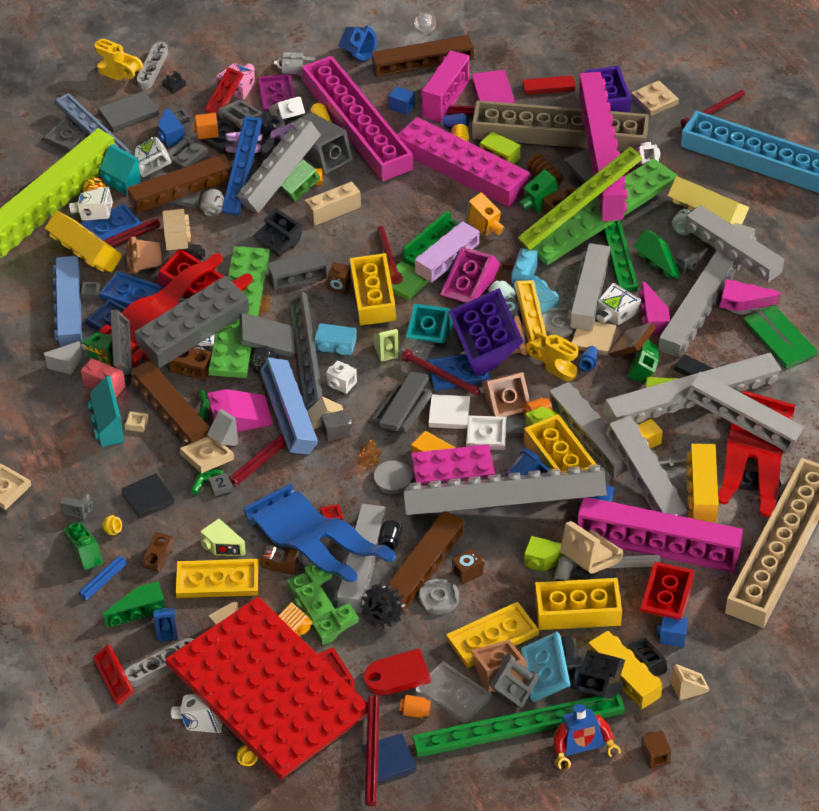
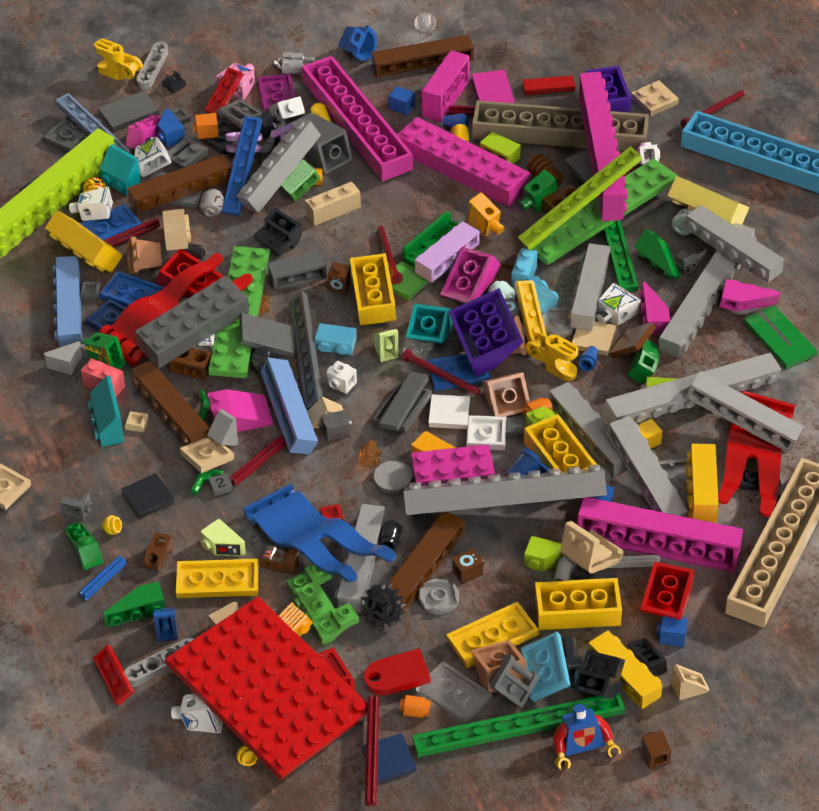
(121, 342): dark grey tile -> none
(141, 130): none -> dark pink slope
(690, 366): black tile -> none

